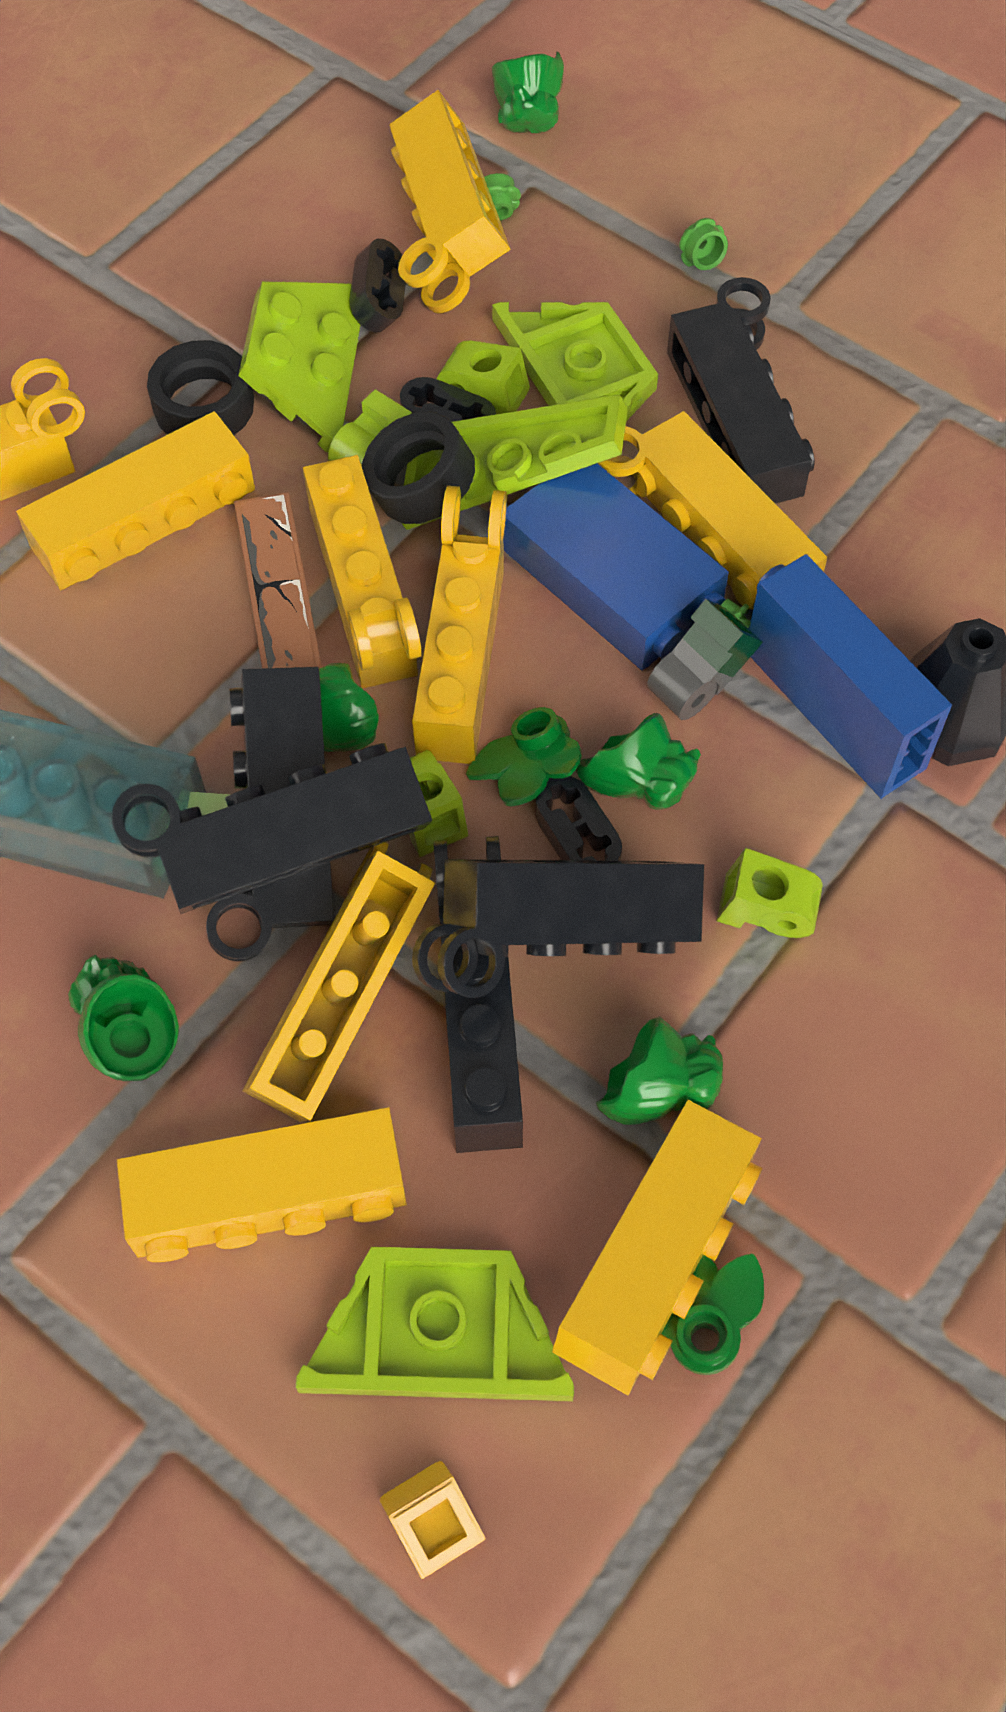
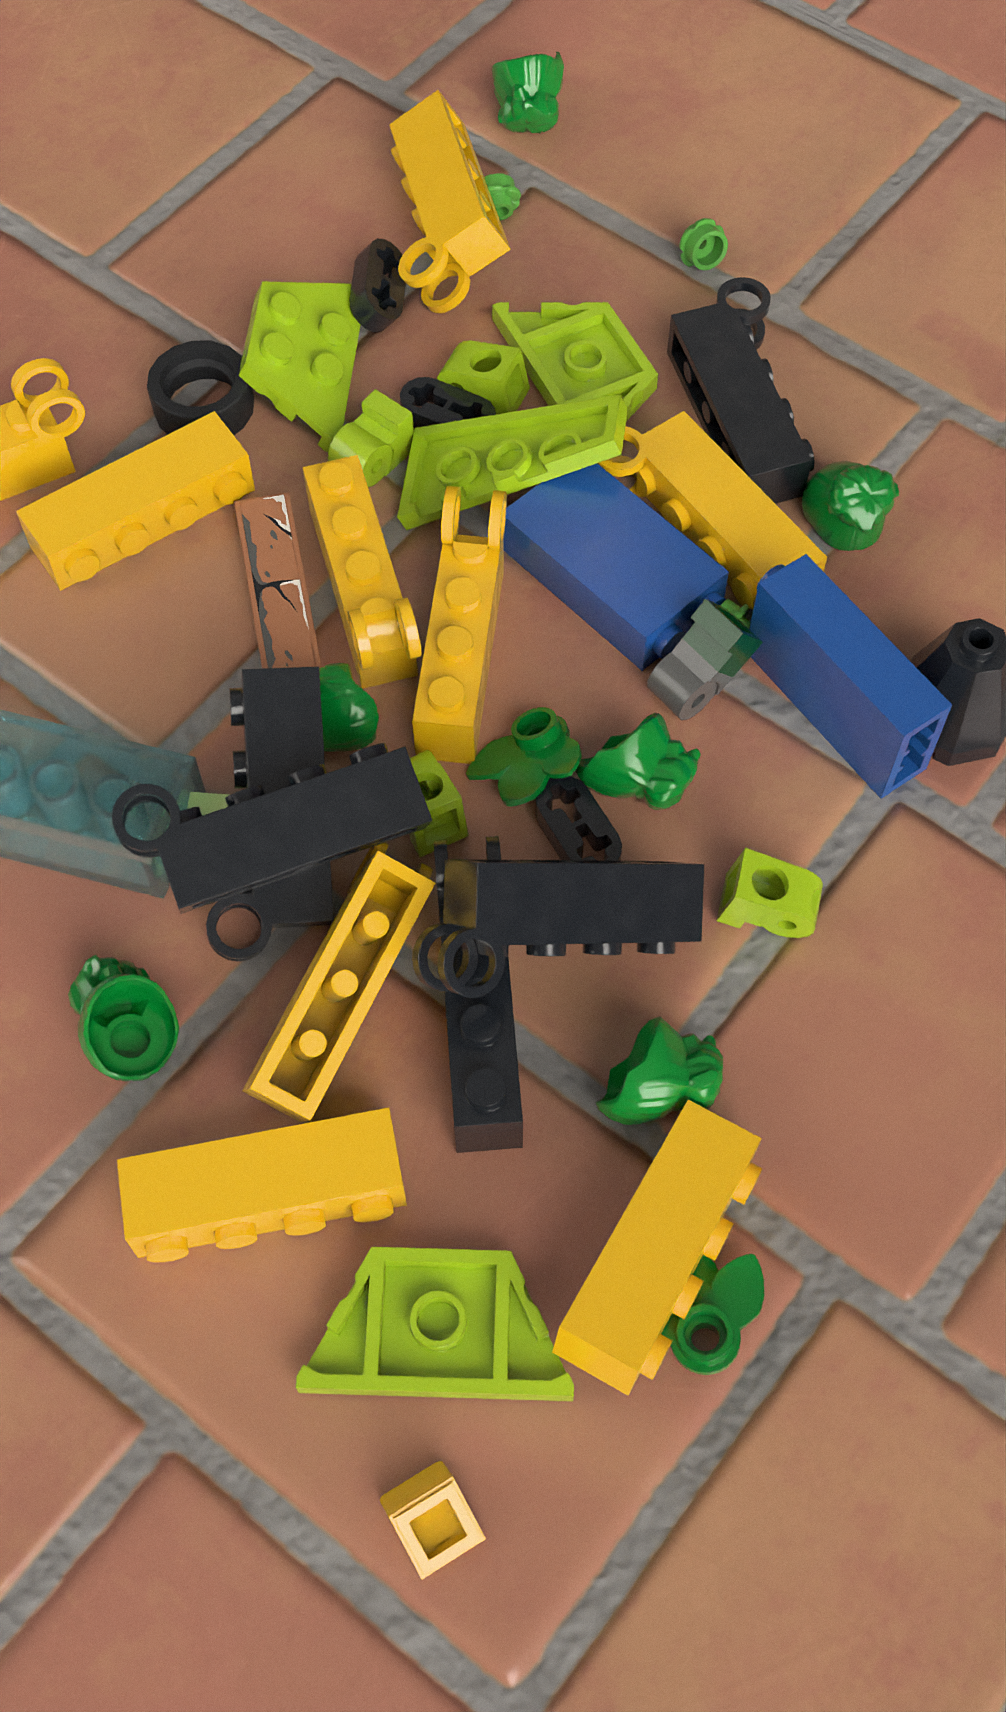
(402, 443): black tyre -> none
(849, 503): none -> green hair

